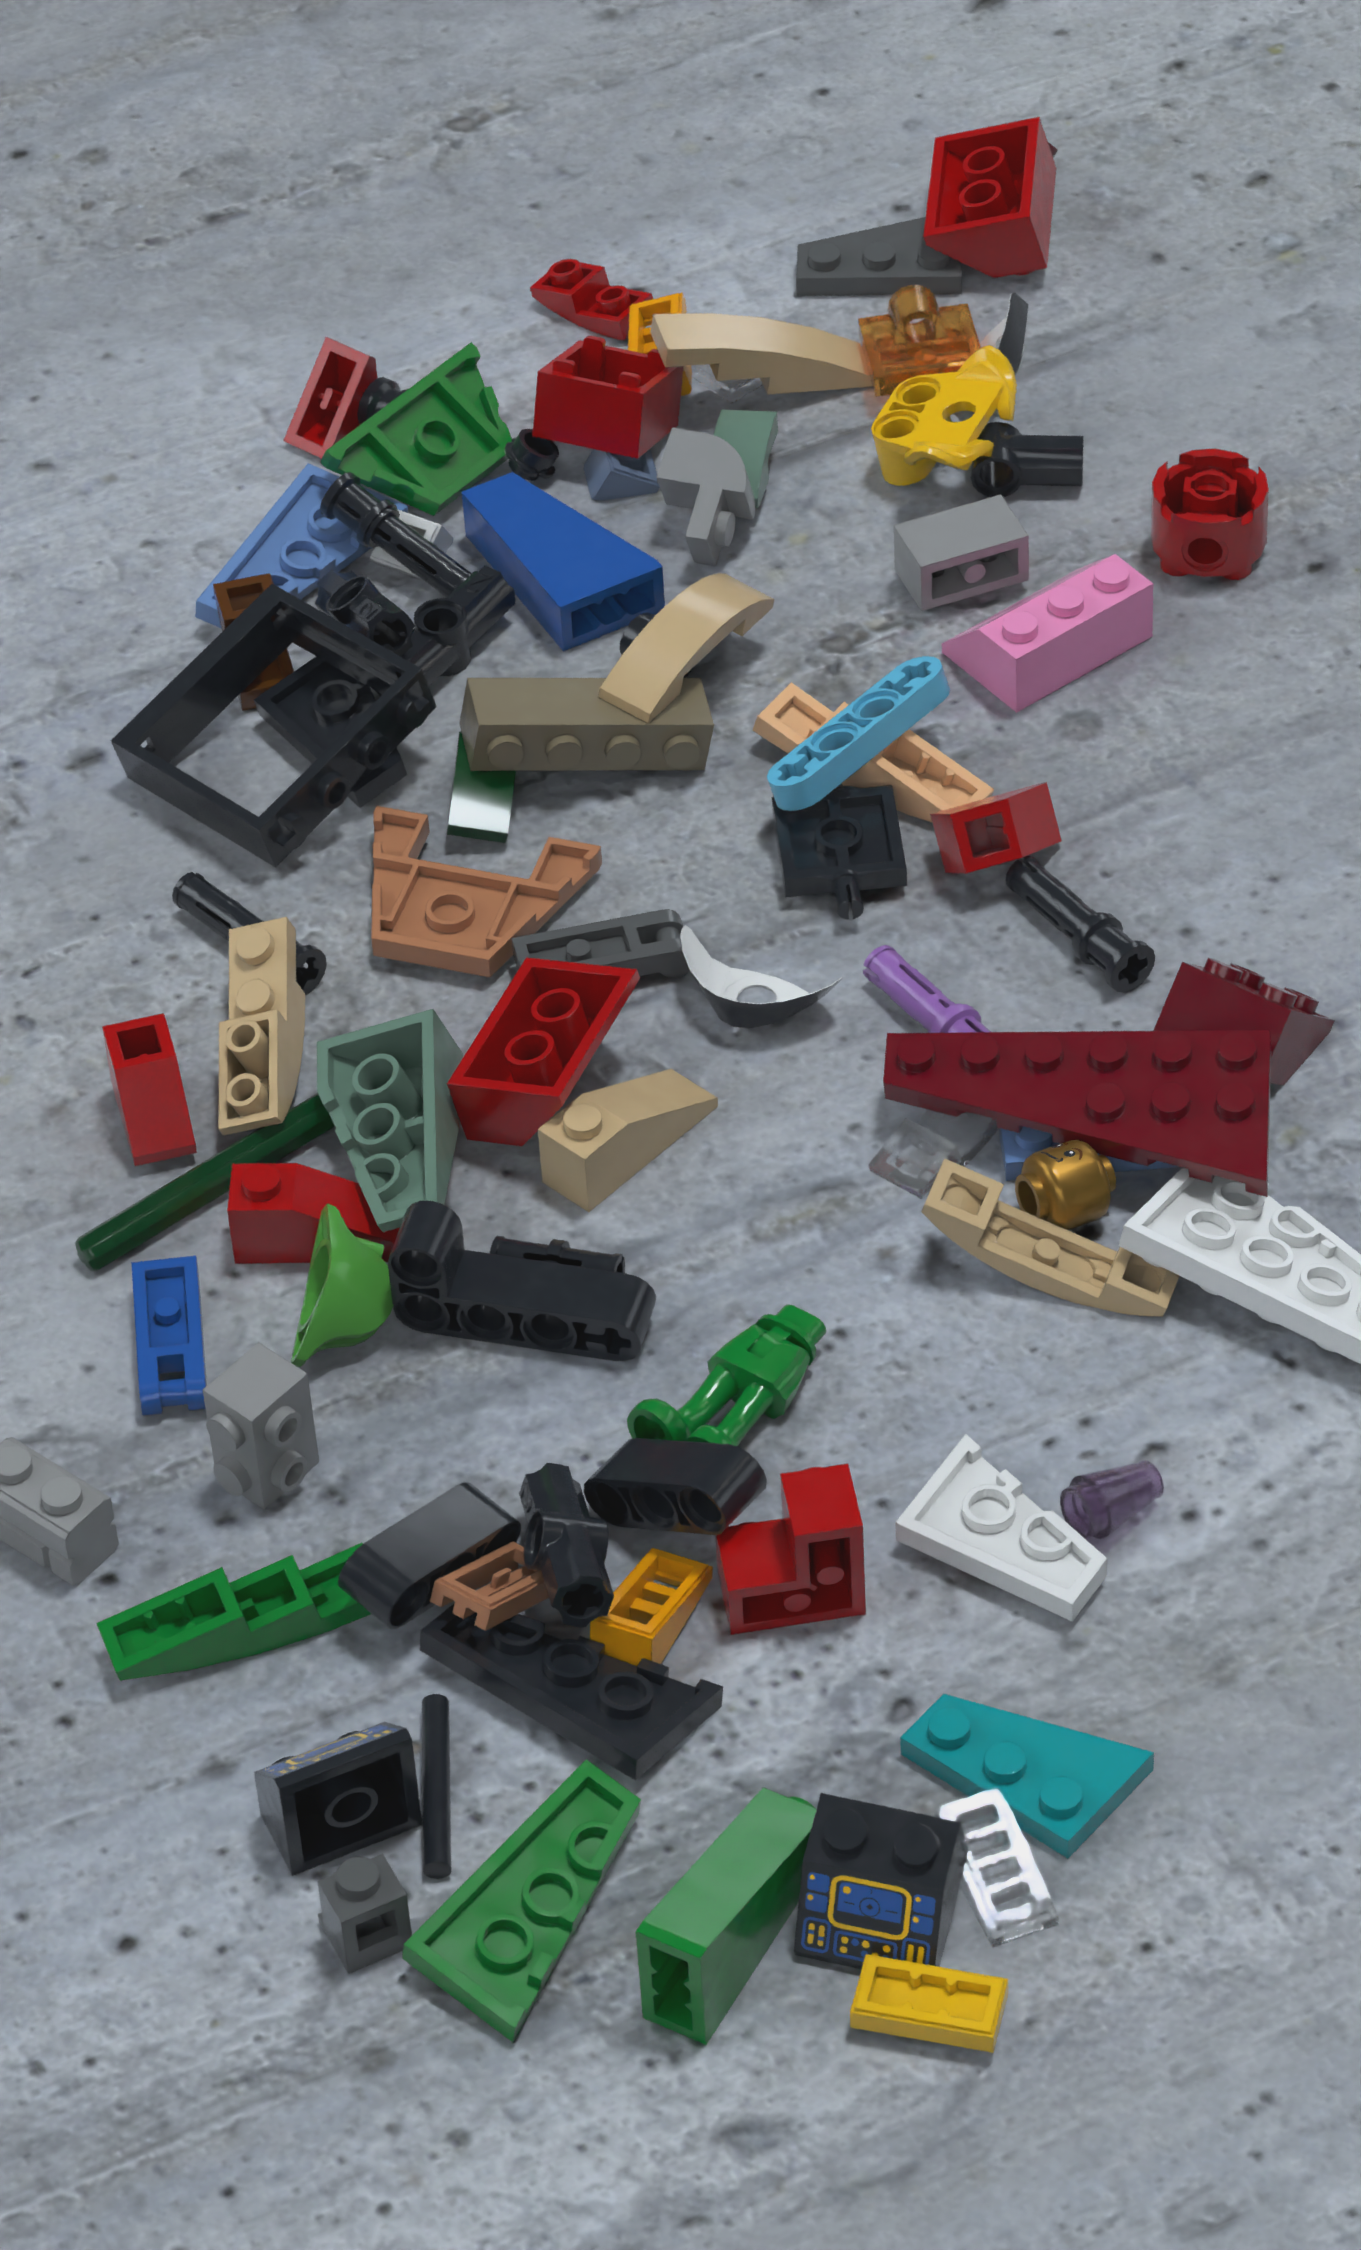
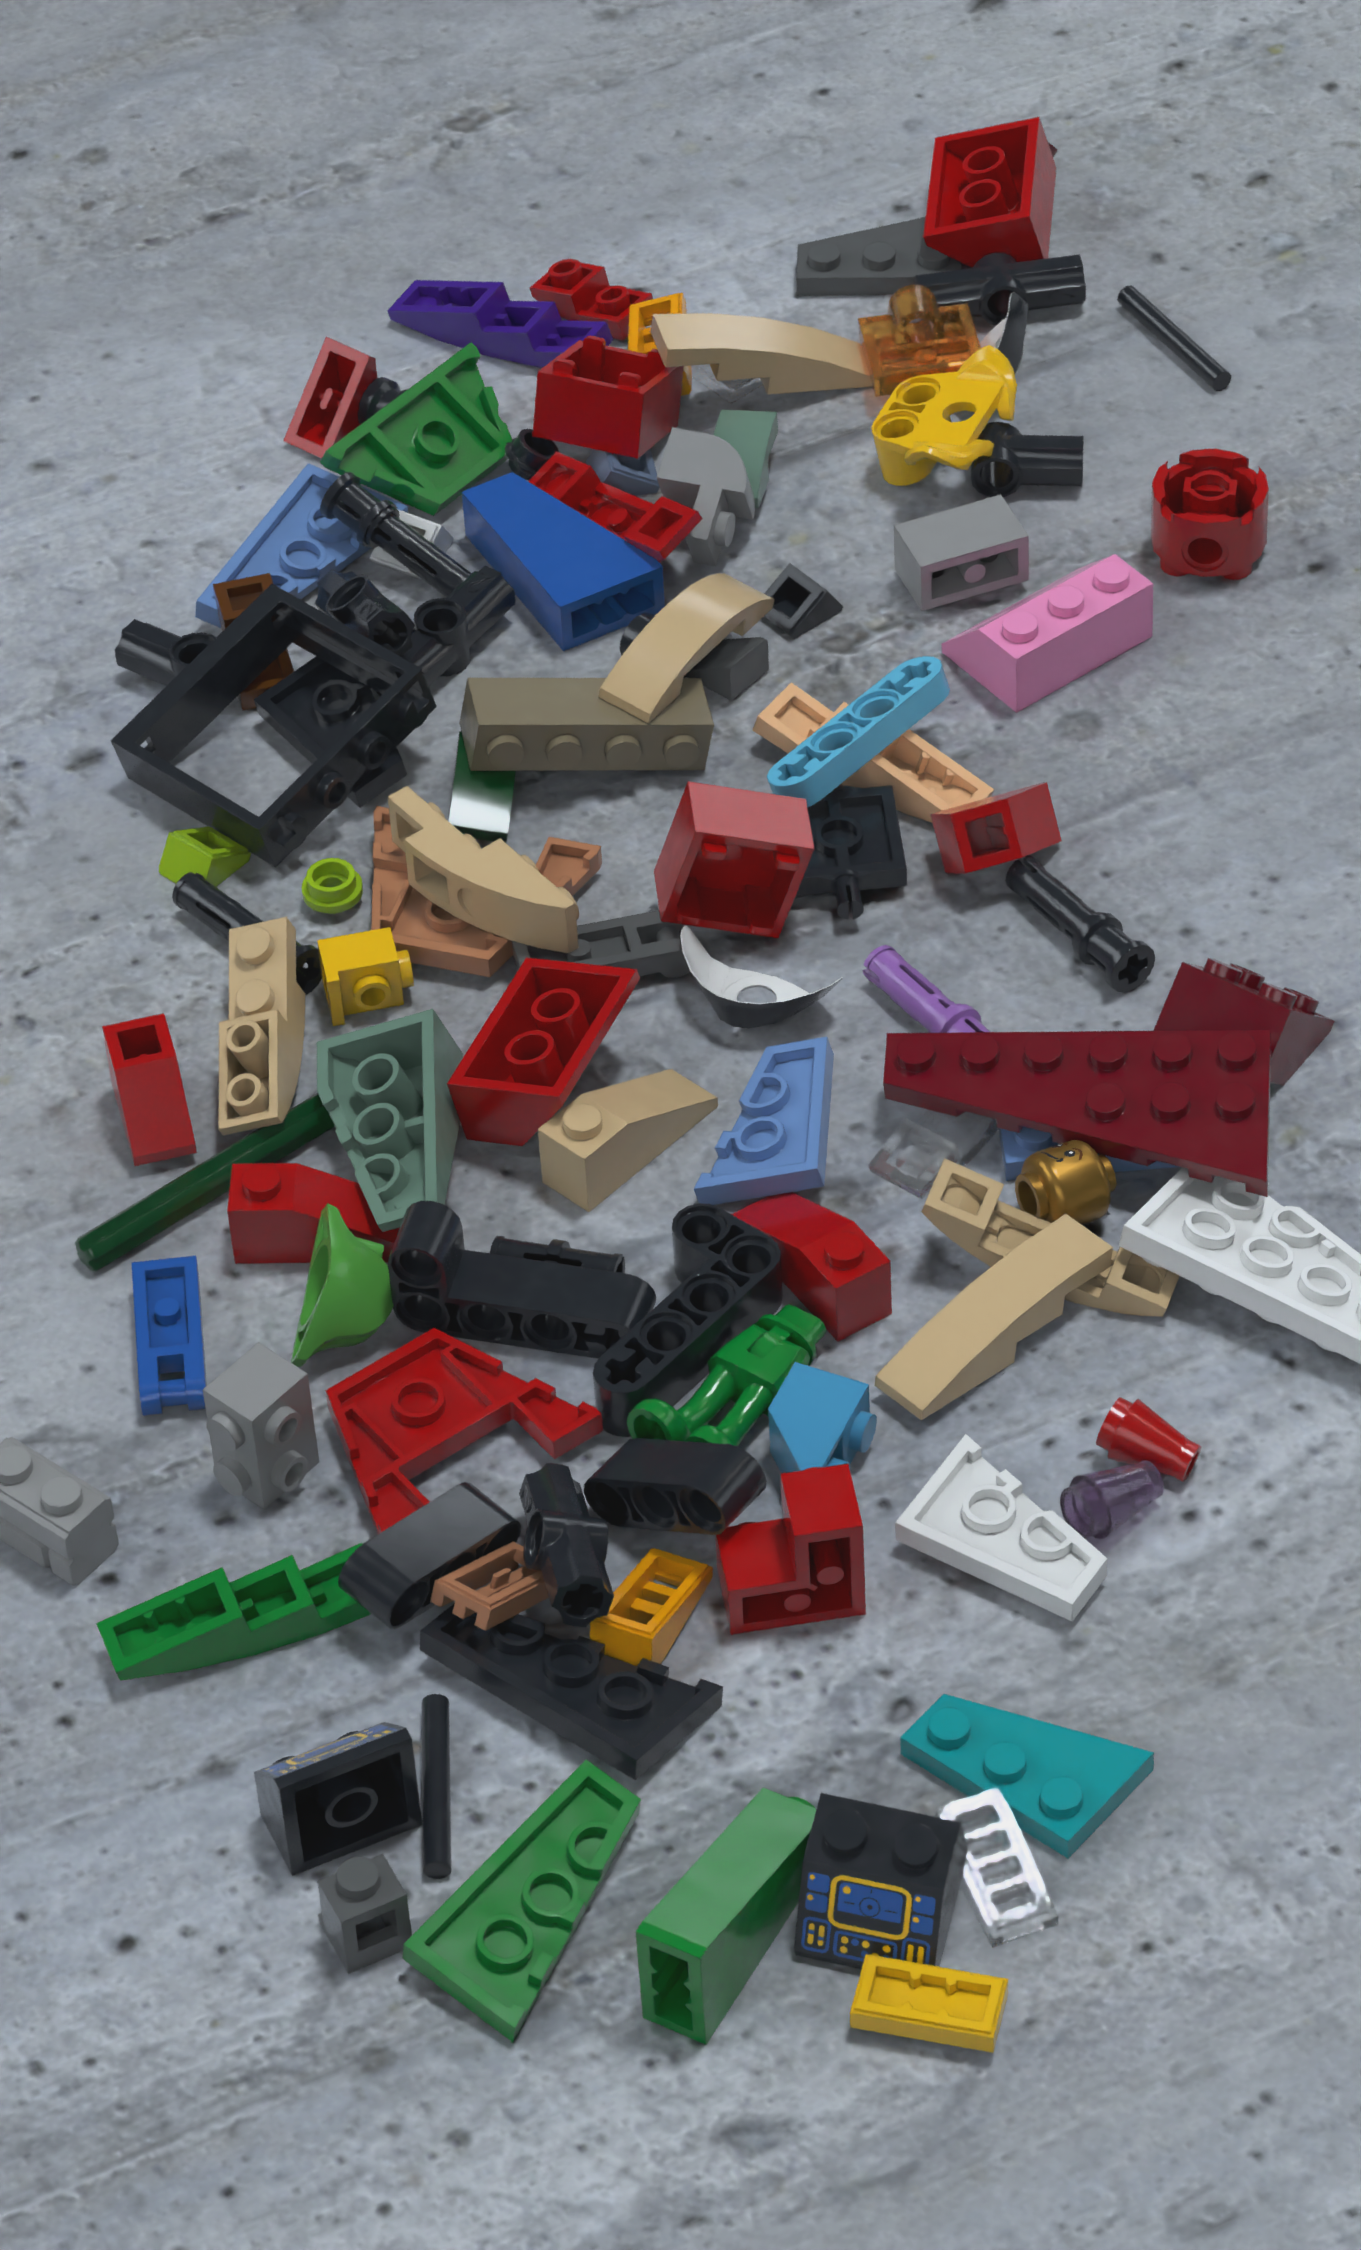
(158, 652): none -> black piece
(202, 852): none -> lime slope
(332, 886): none -> lime plate
(363, 973): none -> yellow brick
(431, 1404): none -> red wing
(481, 886): none -> tan slope
(486, 317): none -> dark purple slope
(648, 526): none -> red slope
(727, 1284): none -> black beam
(733, 666): none -> dark grey slope
(733, 859): none -> red container
(781, 1127): none -> medium blue wing
(799, 603): none -> black slope
(819, 1420): none -> dark azure slope
(825, 1262): none -> red slope
(988, 1318): none -> tan slope
(997, 275): none -> black piece
(1138, 1433): none -> red cone
(1174, 338): none -> black bar

